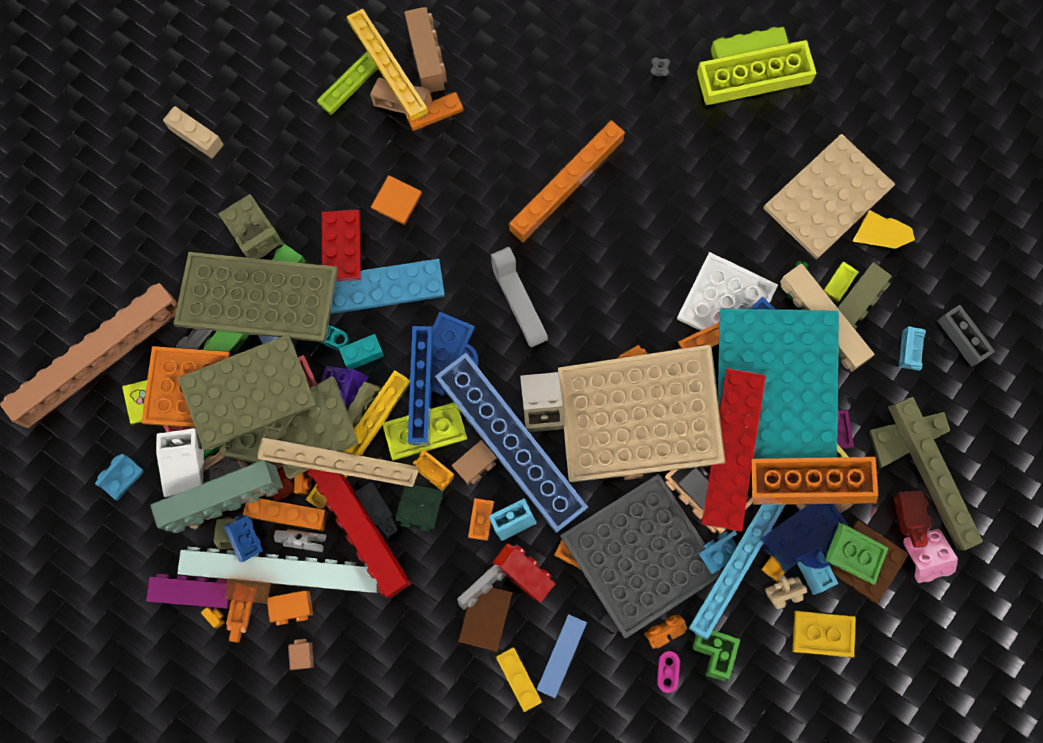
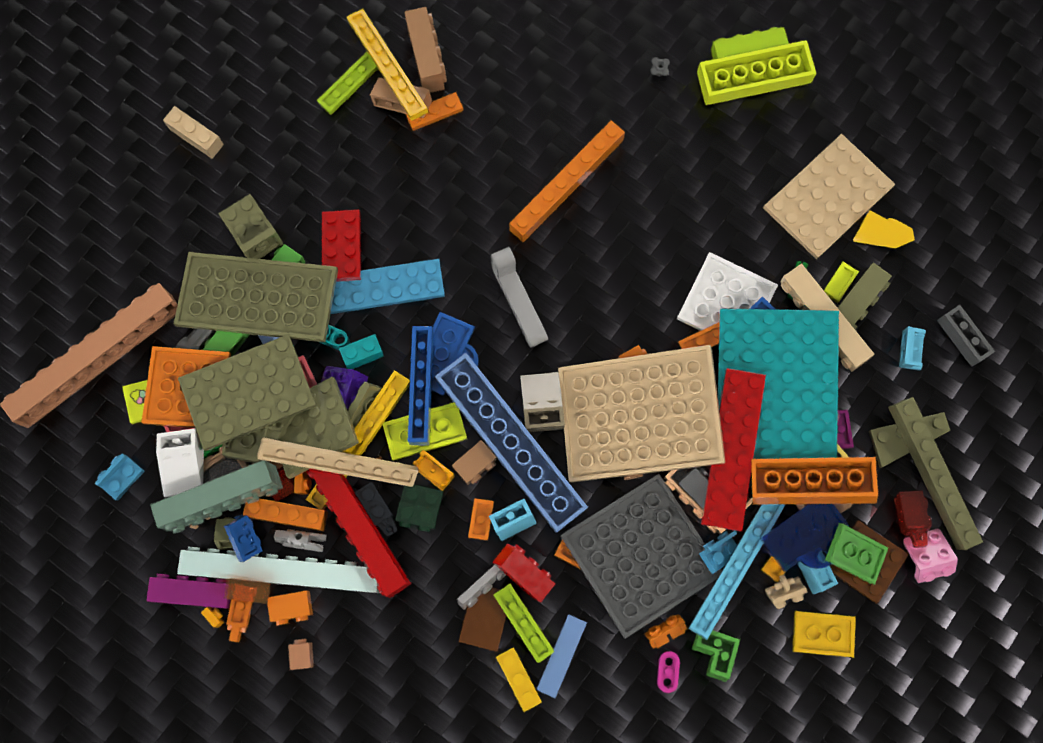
(396, 200): orange tile -> none
(523, 623): none -> lime plate

